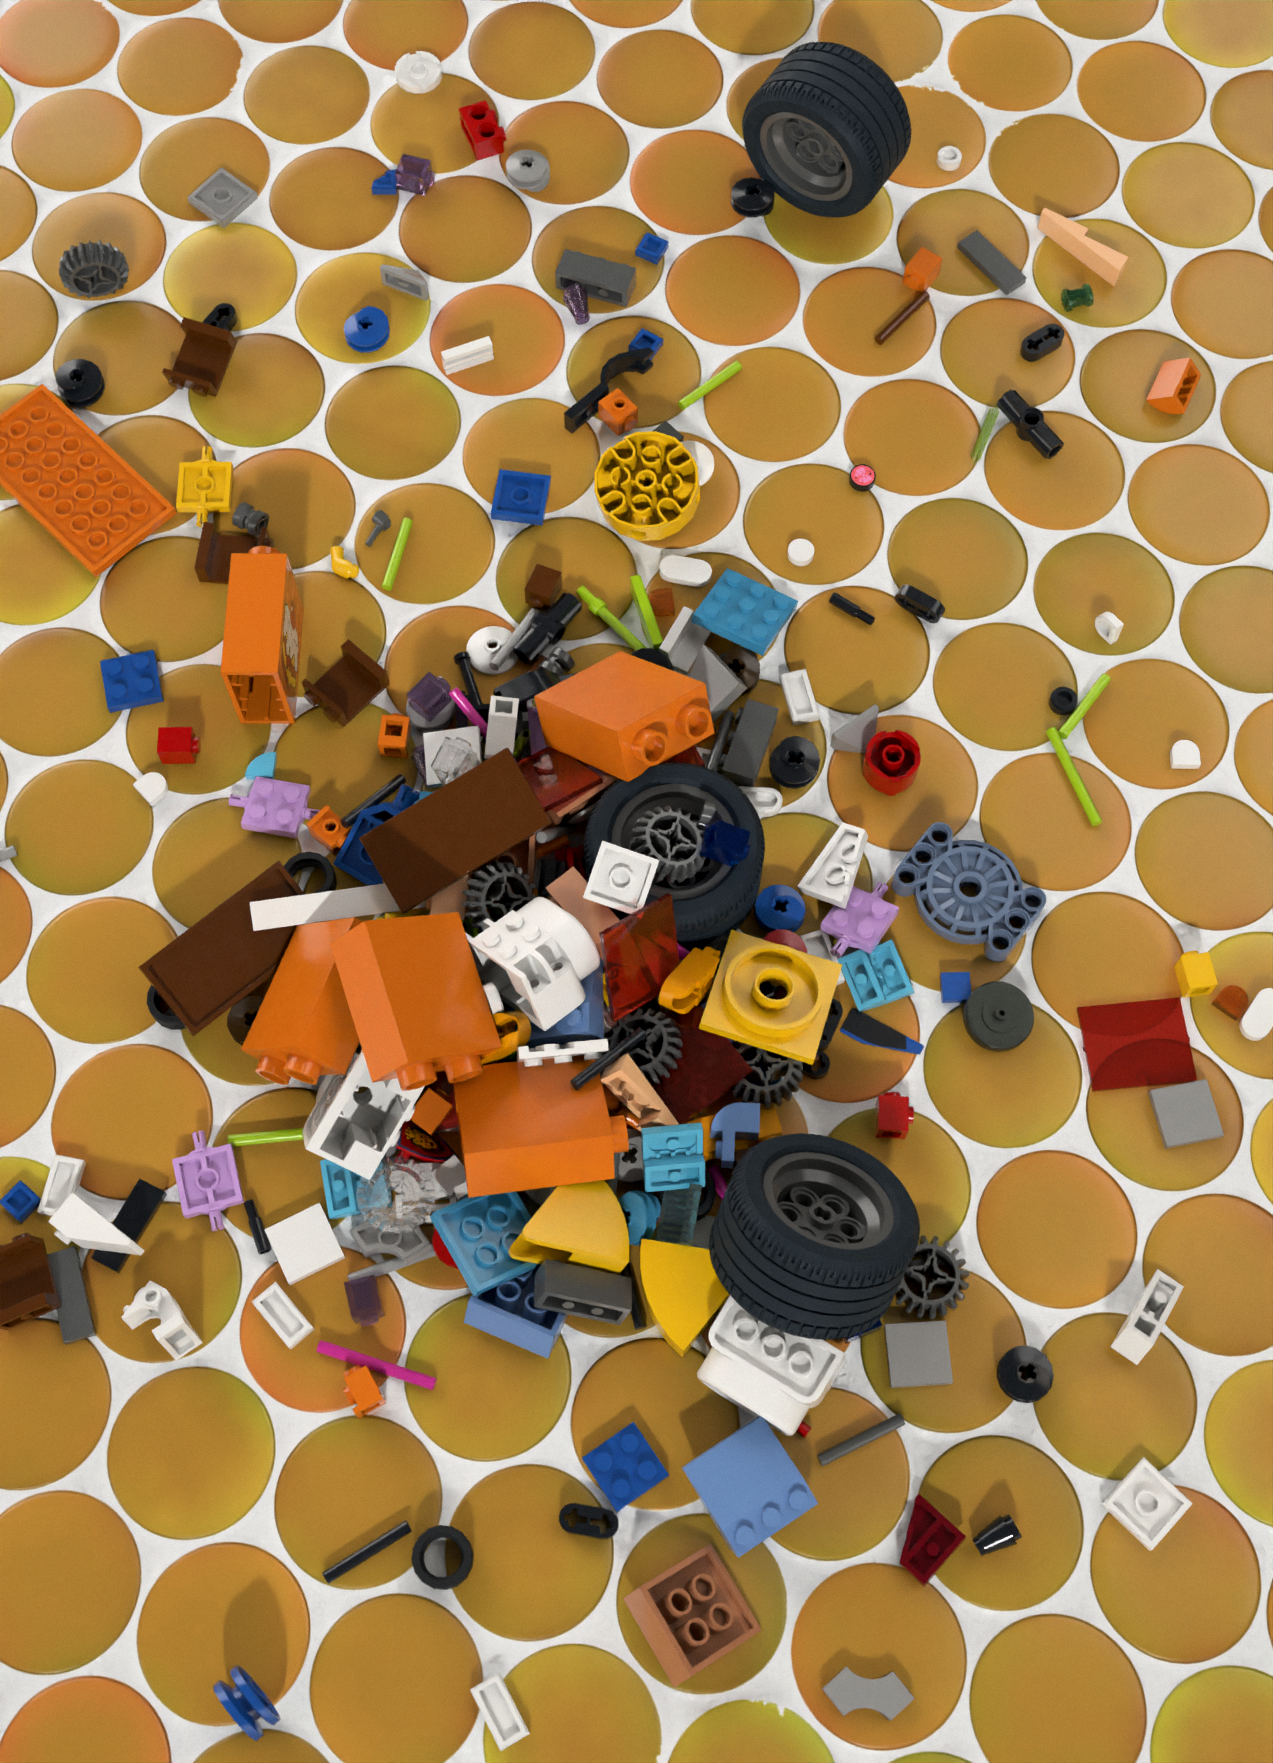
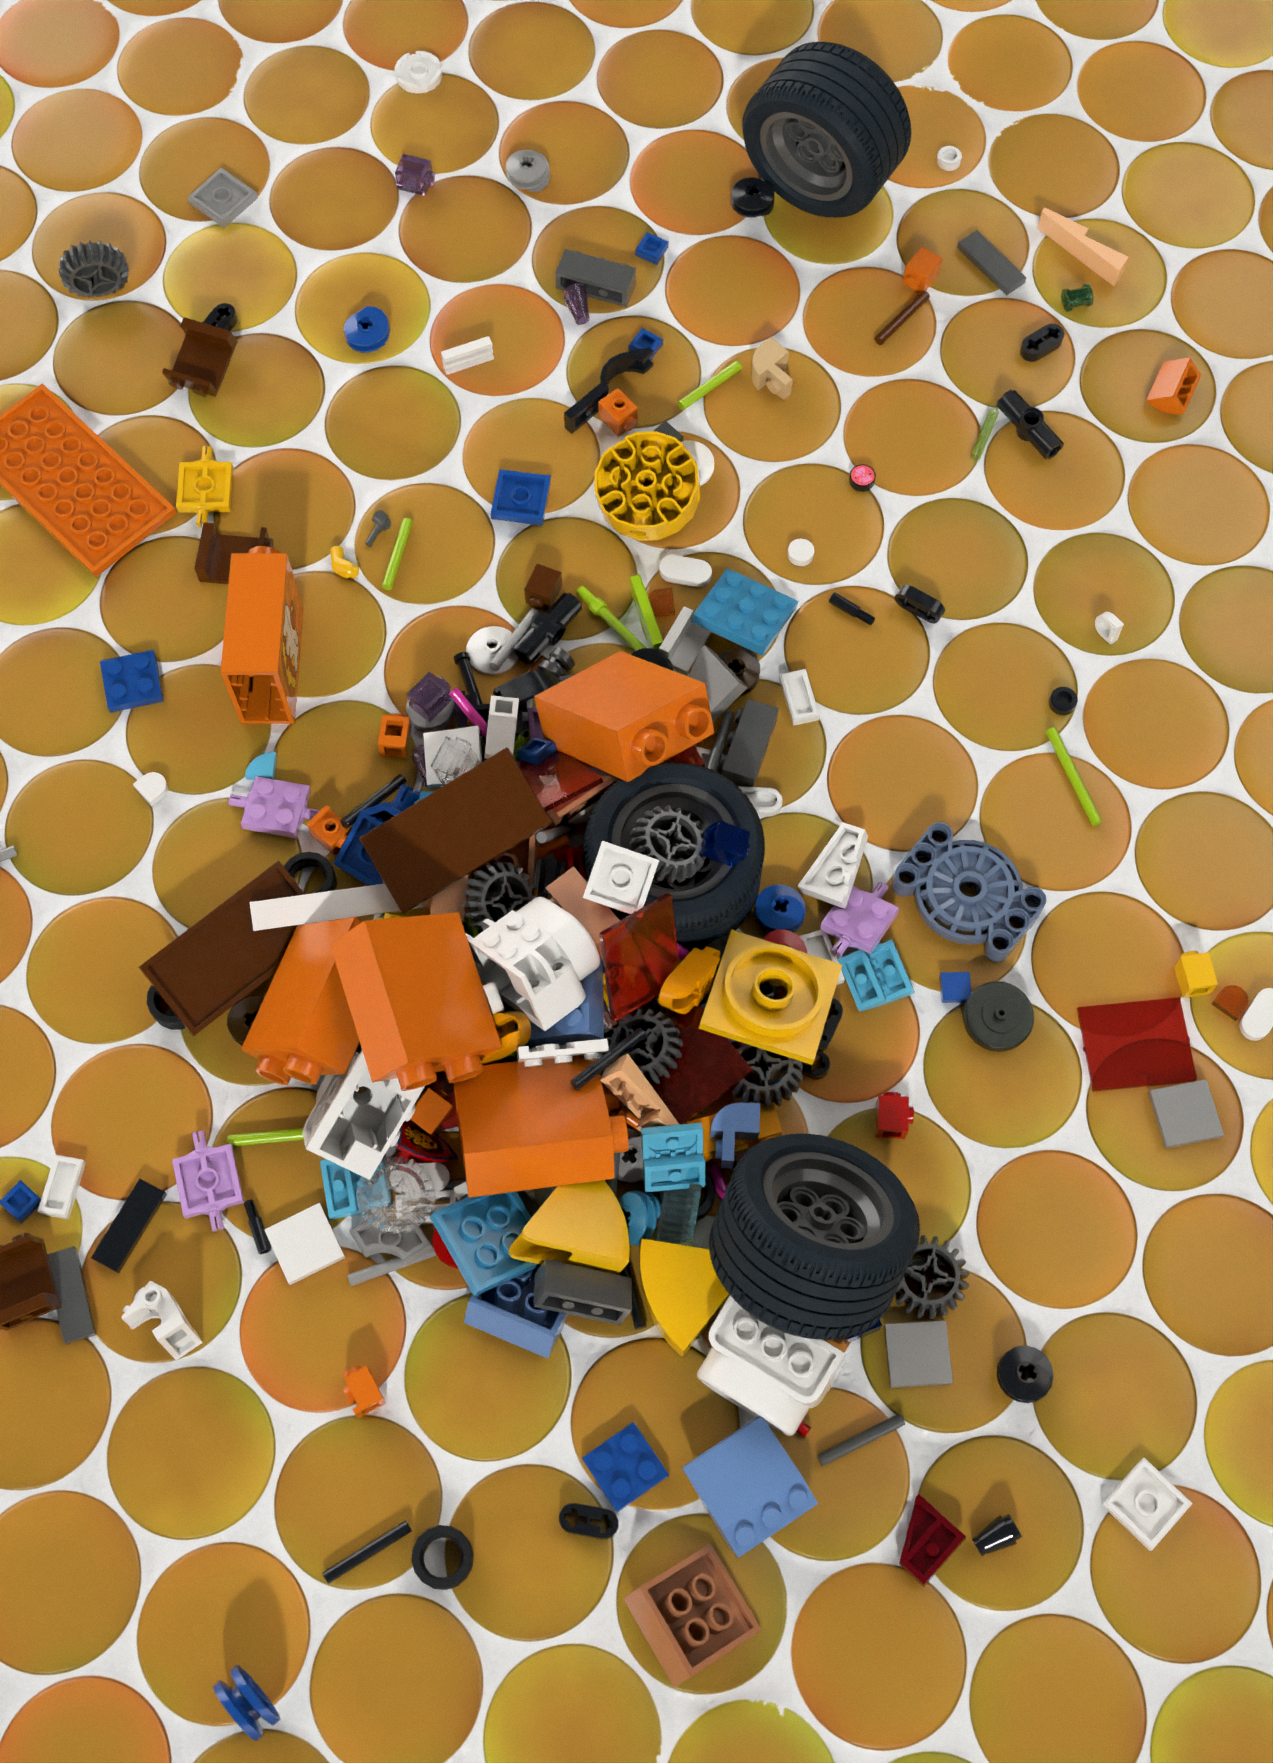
(80, 383): black piece -> none
(89, 1229): white slope -> none
(177, 745): red brick -> none
(248, 518): dark grey wheel -> none
(283, 1315): white tile -> none
(347, 685): reddish brown panel -> none
(364, 1300): brick -> none
(376, 1365): dark pink bar -> none
(385, 184): blue tile -> none
(405, 280): light grey slope -> none
(449, 1175): white tile -> none
(482, 130): red brick -> none
(500, 1711): white tile -> none
(536, 750): none -> blue tile
(706, 815): dark grey tile -> none
(768, 368): none -> tan brick
(804, 763): black piece -> none
(853, 1692): light grey tile -> none
(856, 733): light grey slope -> none
(872, 1032): black sticker -> none
(891, 762): red brick -> none
(1084, 706): lime bar -> none
(1147, 1317): white slope -> none
(1185, 755): white tile -> none

